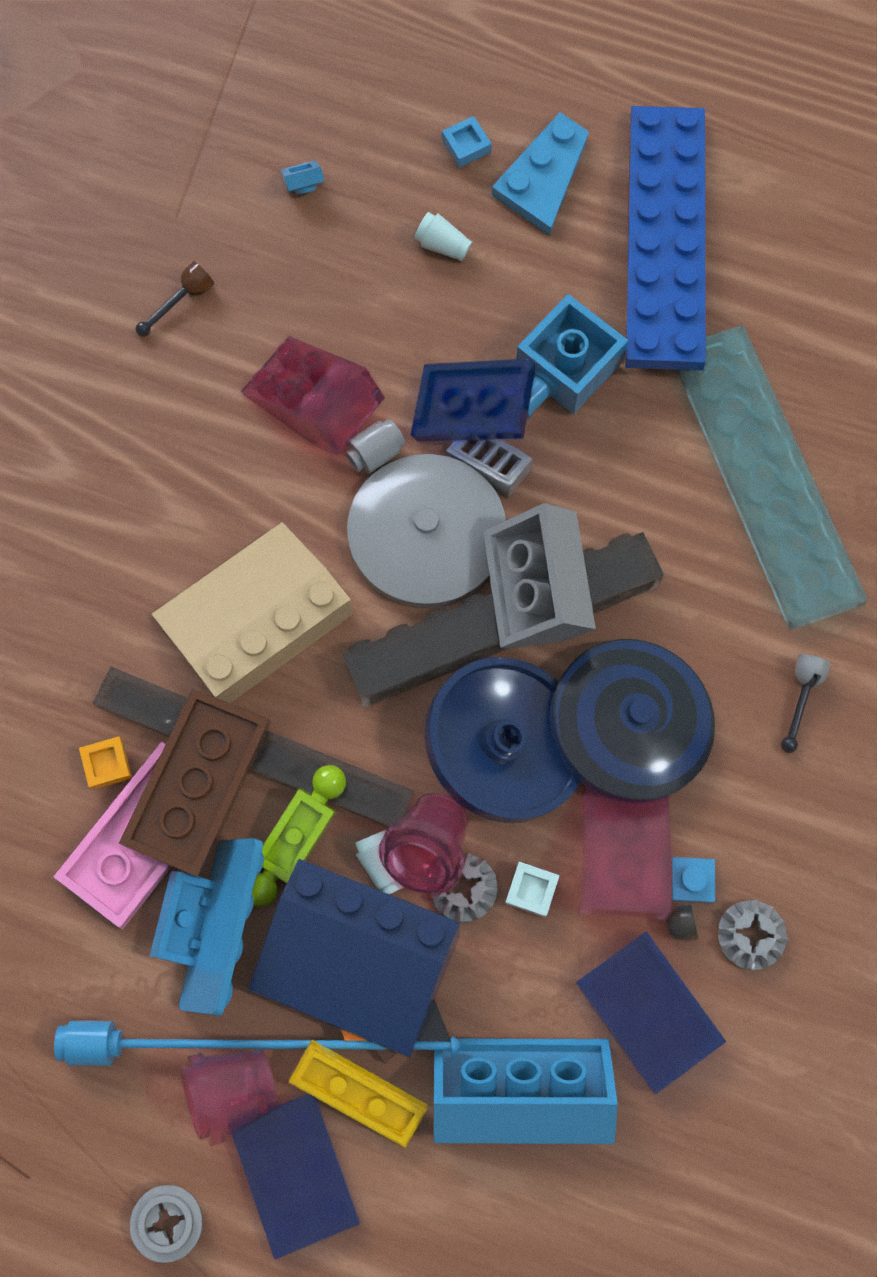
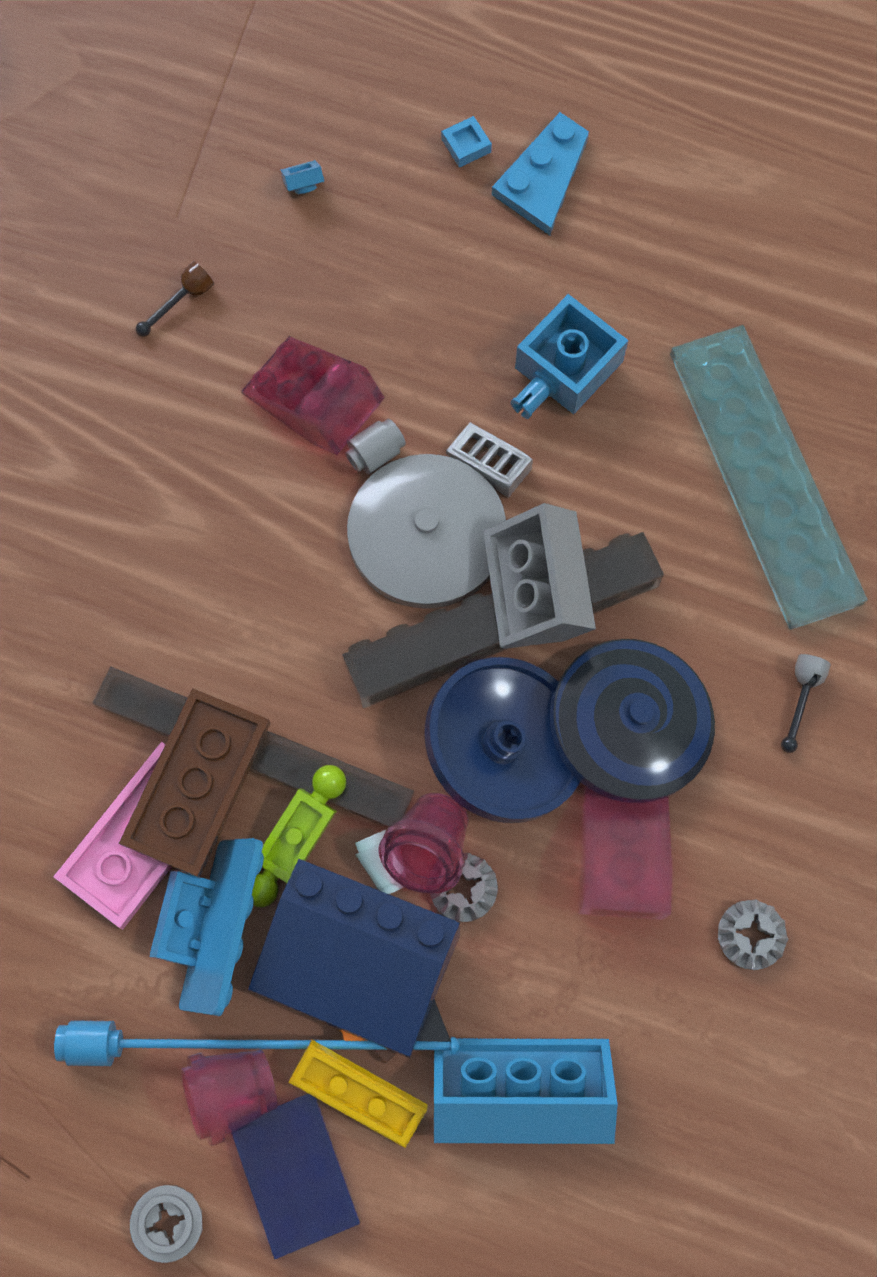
(105, 763): light orange plate -> none
(254, 613): tan slope -> none
(442, 237): light aqua cone -> none
(473, 400): clear blue plate -> none
(532, 889): light aqua plate -> none
(650, 1013): clear blue plate -> none
(666, 239): blue plate -> none
(682, 924): clear smoke hinge -> none
(693, 880): dark azure plate -> none

